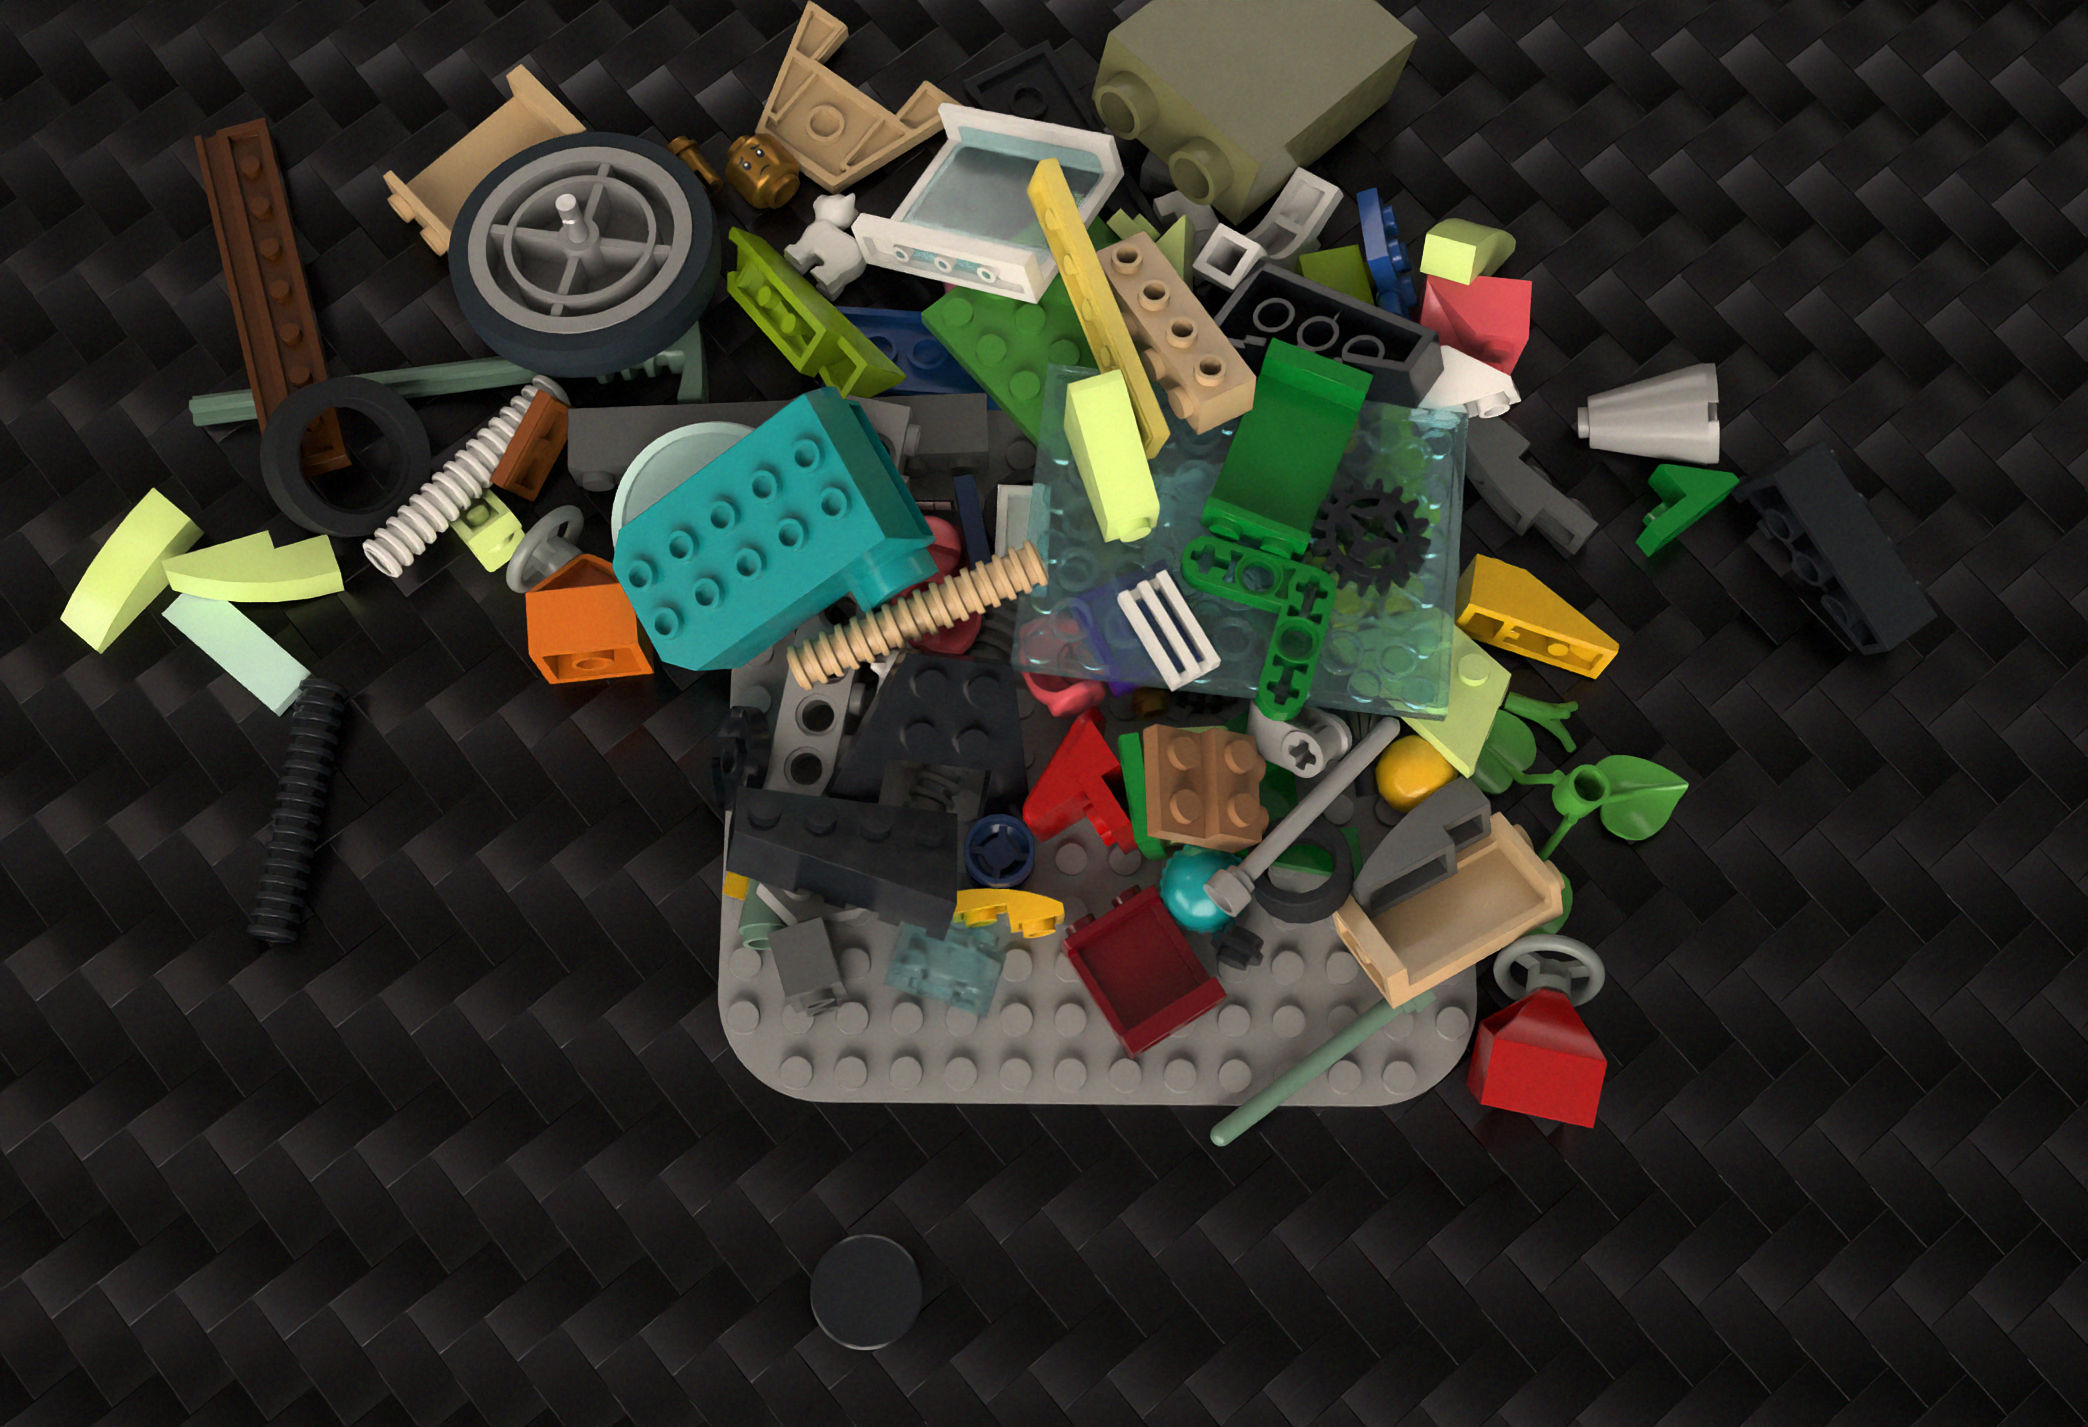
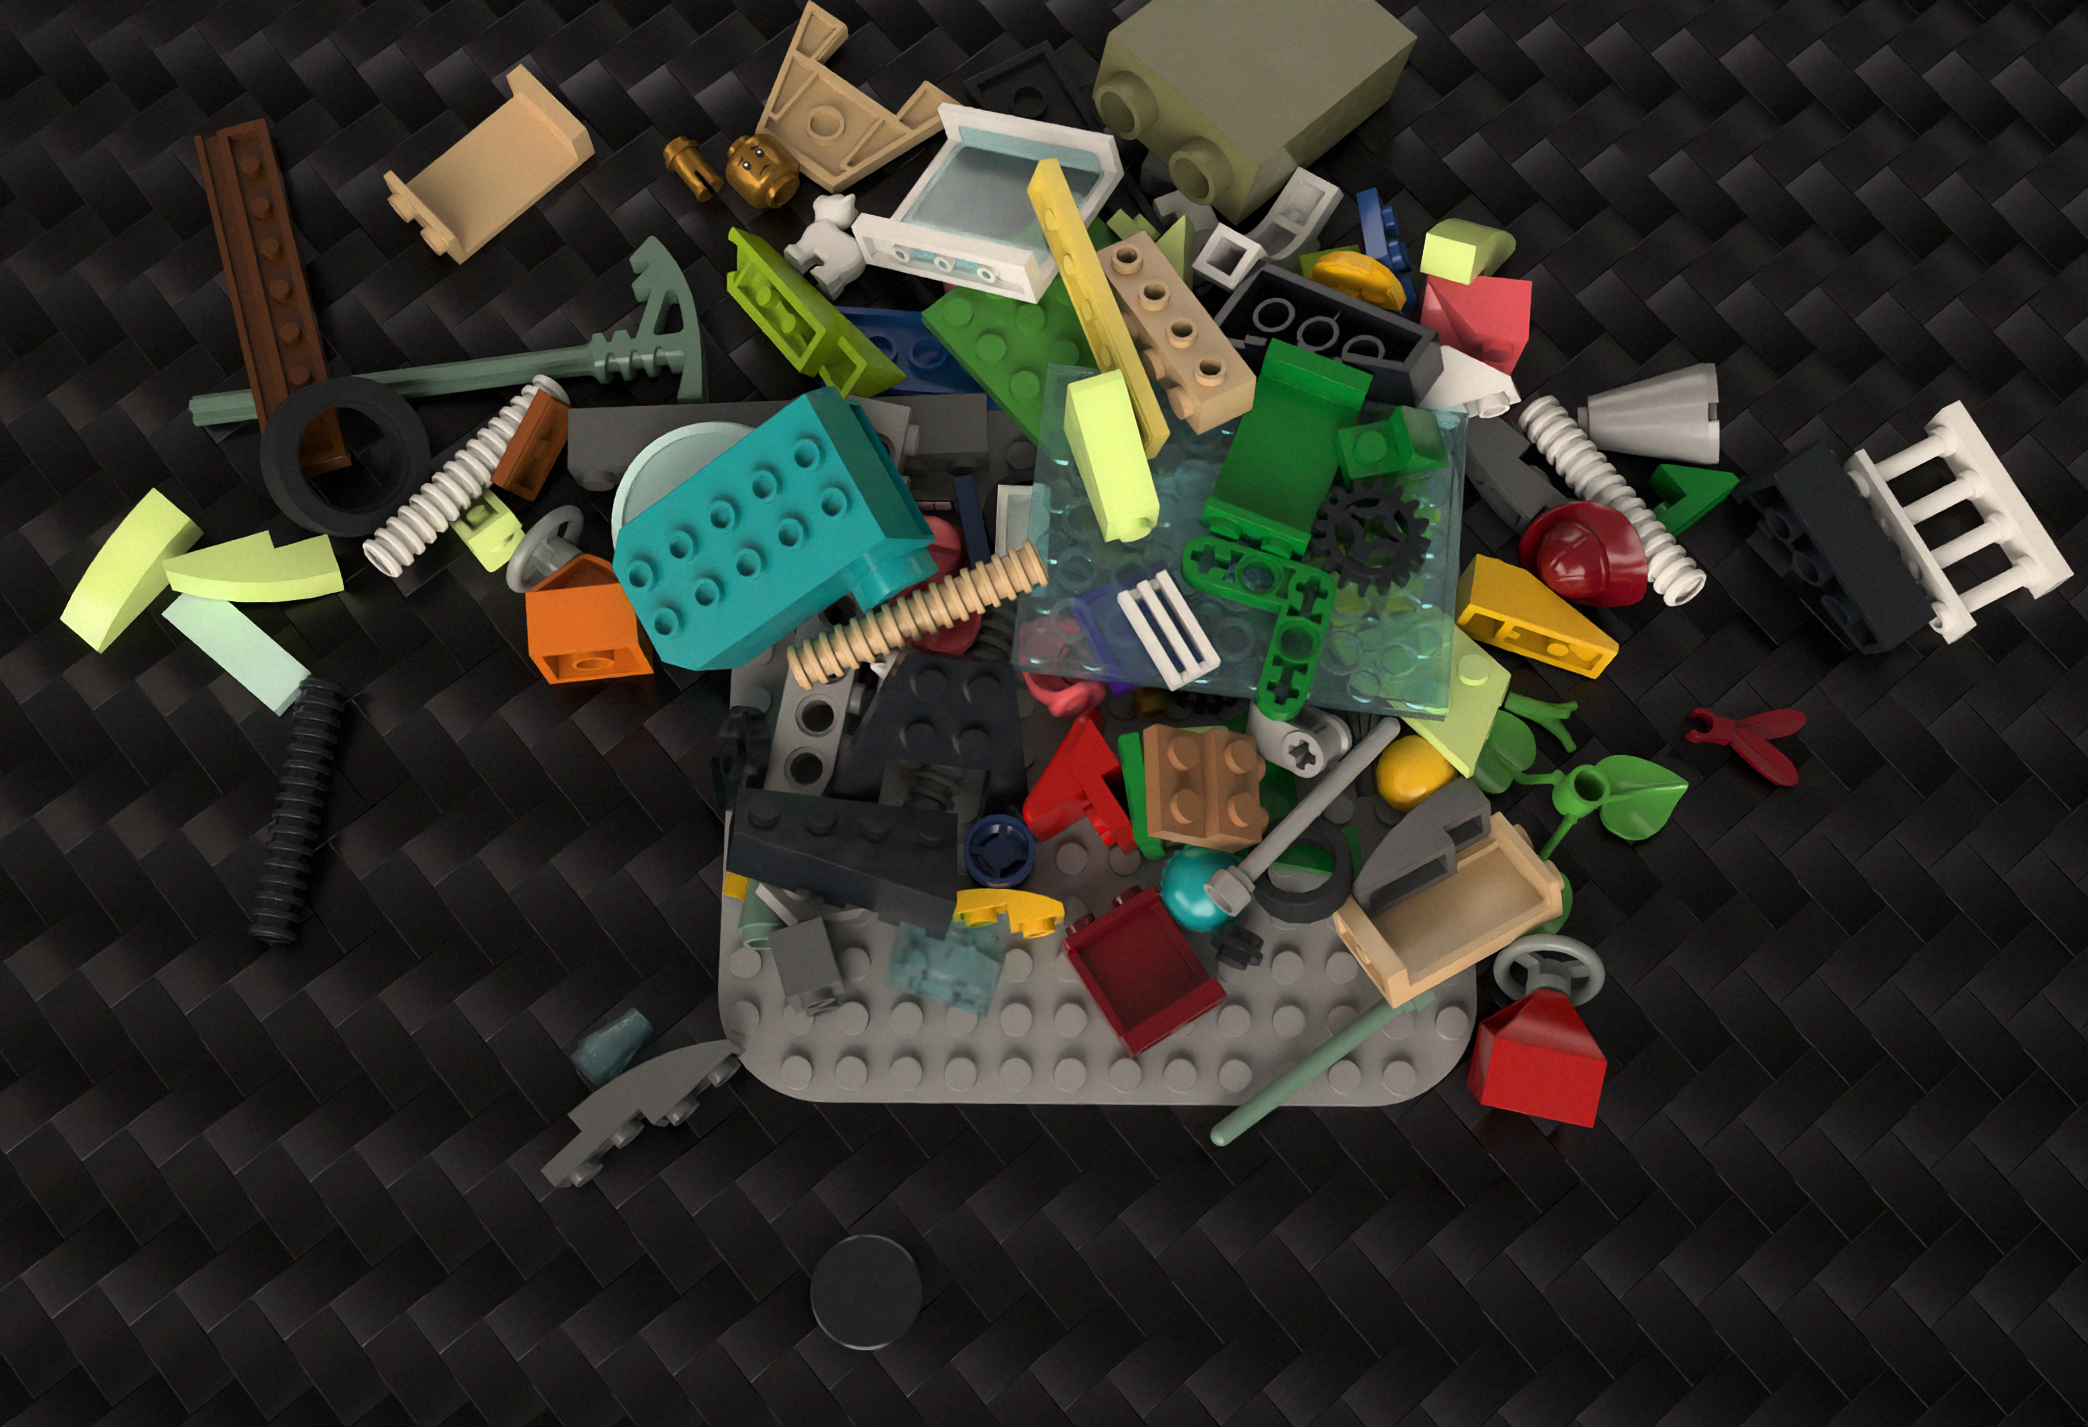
(585, 254): light grey wheel -> none
(611, 1047): none -> clear light blue cone
(658, 1089): none -> dark grey slope
(1360, 278): none -> yellow tile
(1391, 448): none -> green slope
(1586, 554): none -> dark red hat
(1597, 481): none -> white piece
(1751, 737): none -> dark red piece
(1995, 496): none -> white fence

